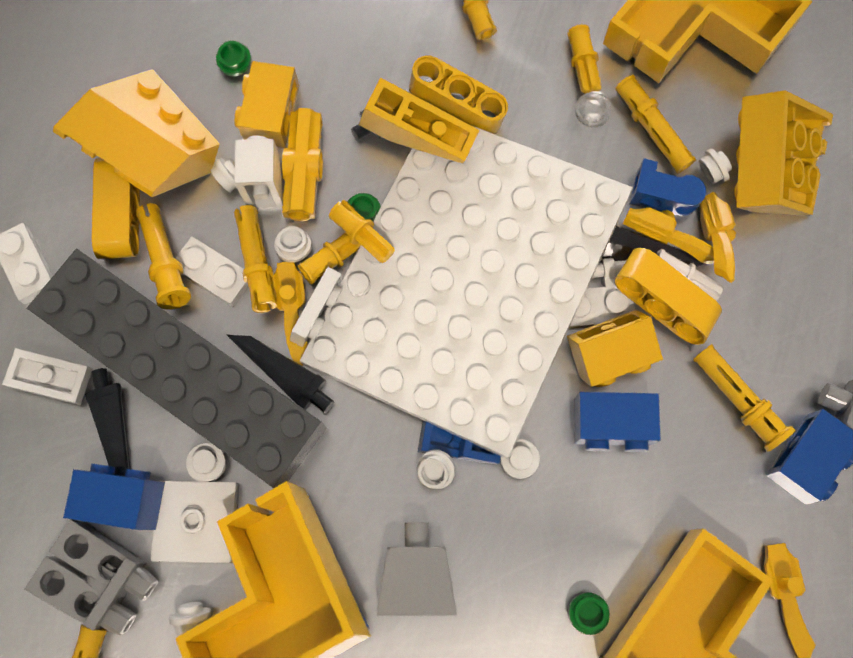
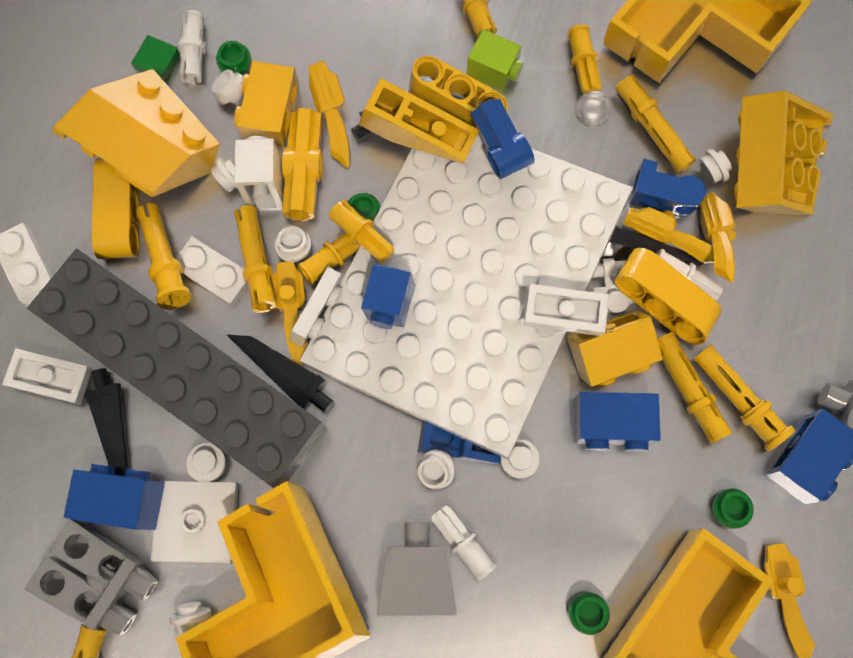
(157, 56): none -> green tile
(191, 47): none -> white pin
(228, 87): none -> white plate
(327, 99): none -> yellow piece
(388, 297): none -> blue brick
(463, 542): none -> white axle
(494, 60): none -> lime brick
(505, 147): none -> blue piece
(566, 310): none -> white plate
(695, 394): none -> yellow pin
(733, 508): none -> green plate

